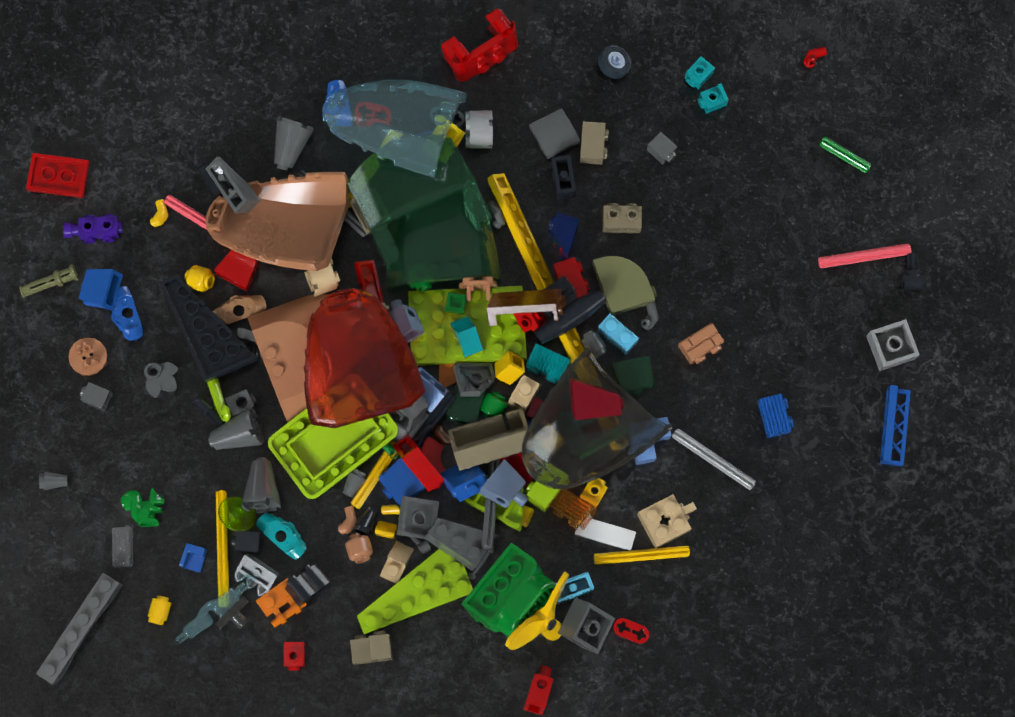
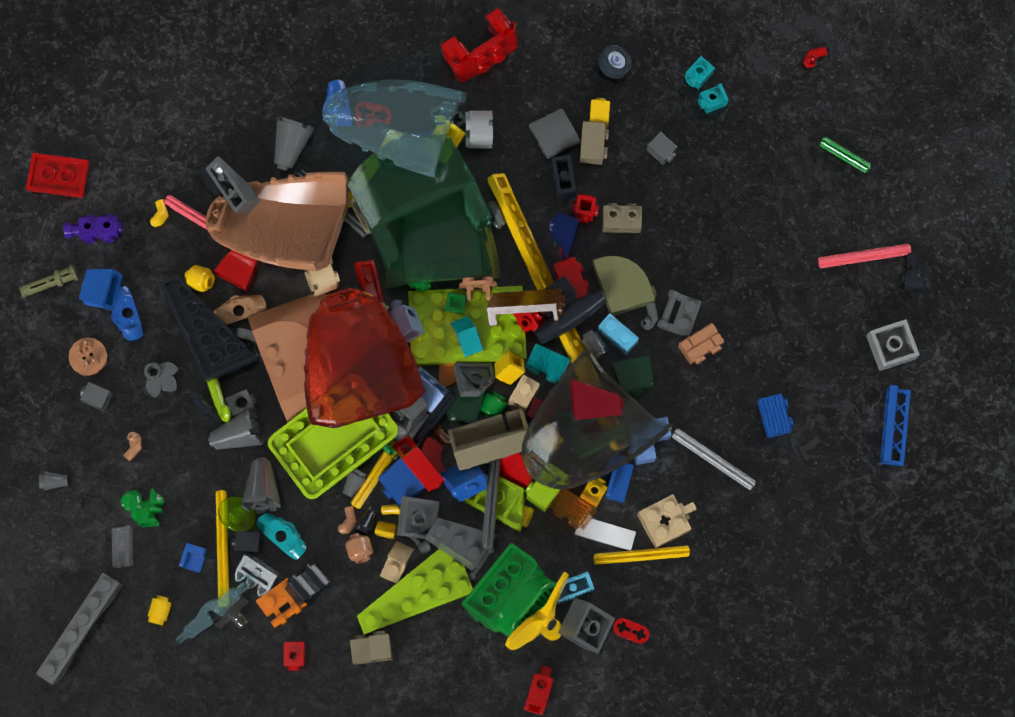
(135, 445): none -> nougat arm
(505, 486): sand blue torso -> none
(585, 202): none -> red brick
(599, 111): none -> yellow brick
(619, 483): none -> blue panel
(685, 317): none -> dark grey plate

